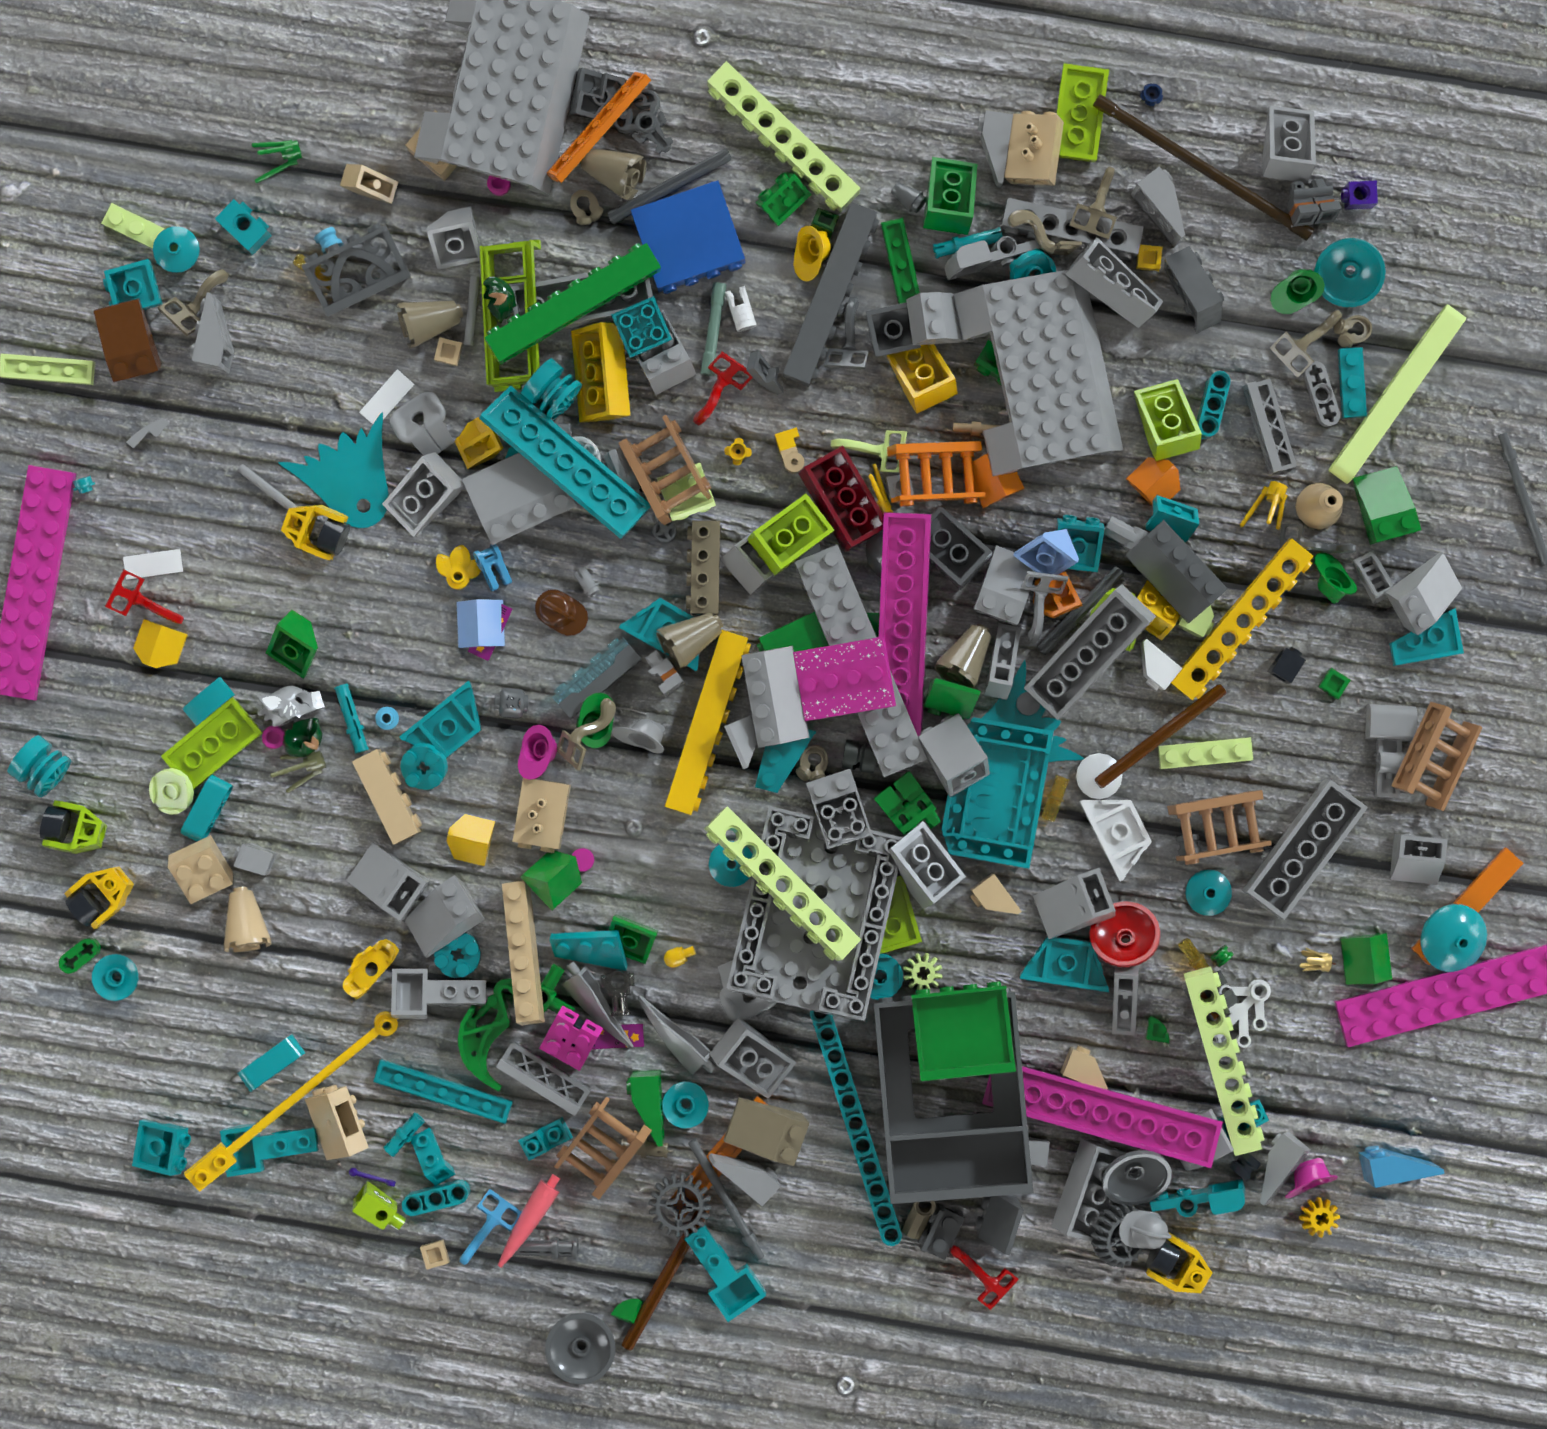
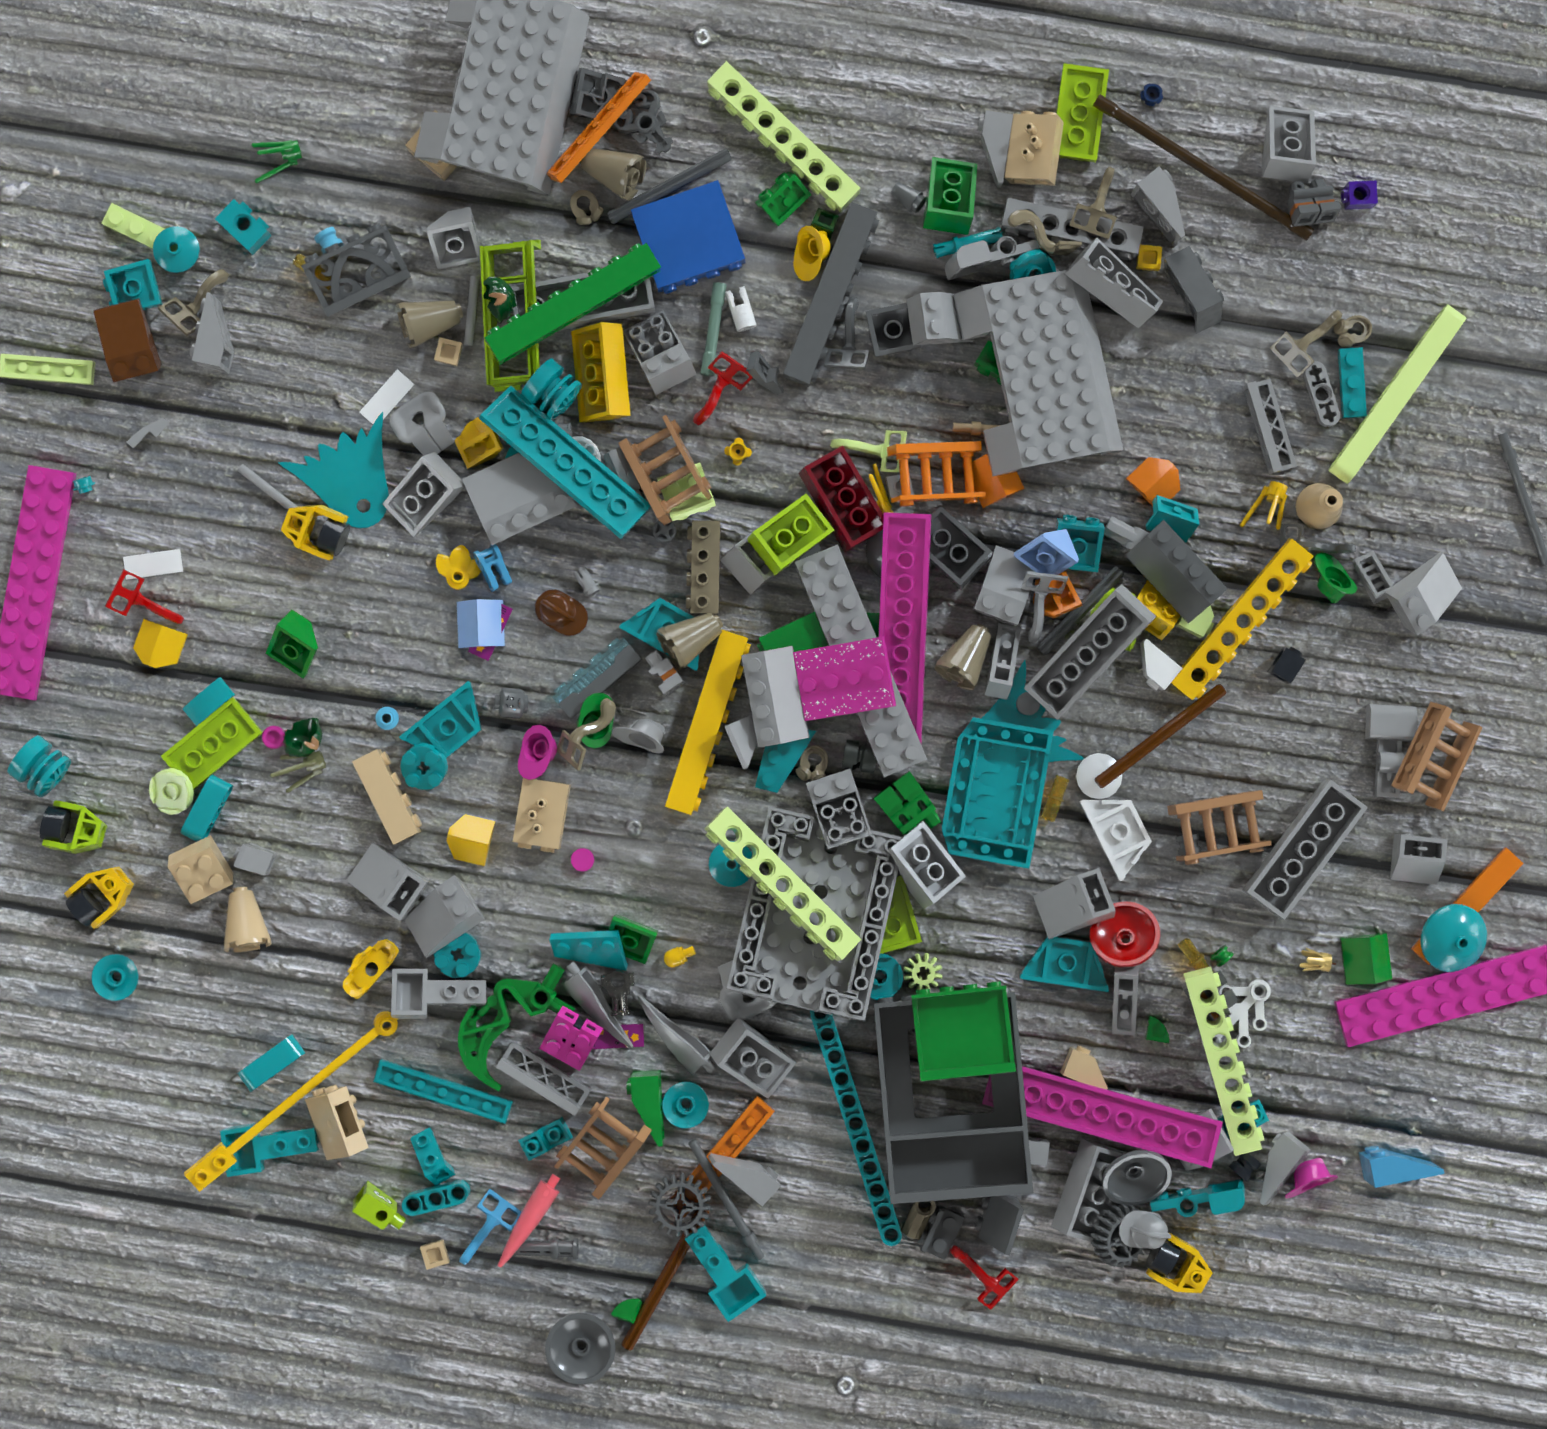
(82, 959): green beam -> none
(161, 1147): teal plate -> none
(283, 708): light grey piece -> none
(351, 719): teal pin -> none
(354, 1172): dark purple hinge -> none
(368, 183): tan slope -> none
(404, 1134): teal pin -> none
(498, 186): dark pink tile -> none
(523, 953): tan brick -> none
(553, 877): green slope -> none
(641, 327): teal tile -> none
(650, 1149): dark tan pin -> none
(767, 1131): dark tan slope -> none
(791, 458): leg -> none
(900, 259): green tile -> none
(923, 376): yellow slope -> none
(950, 698): green slope -> none
(954, 754): light grey slope -> none
(993, 896): tan slope -> none
(1167, 420): lime slope -> none
(1198, 886): teal dish -> none
(1205, 753): yellowish green plate -> none
(1219, 395): teal beam -> none
(1297, 291): green piece -> none
(1320, 1208): yellow gear -> none
(1334, 683): green tile -> none
(1355, 287): teal dish -> none
(1385, 505): slope -> none
(1437, 641): teal wing -> none

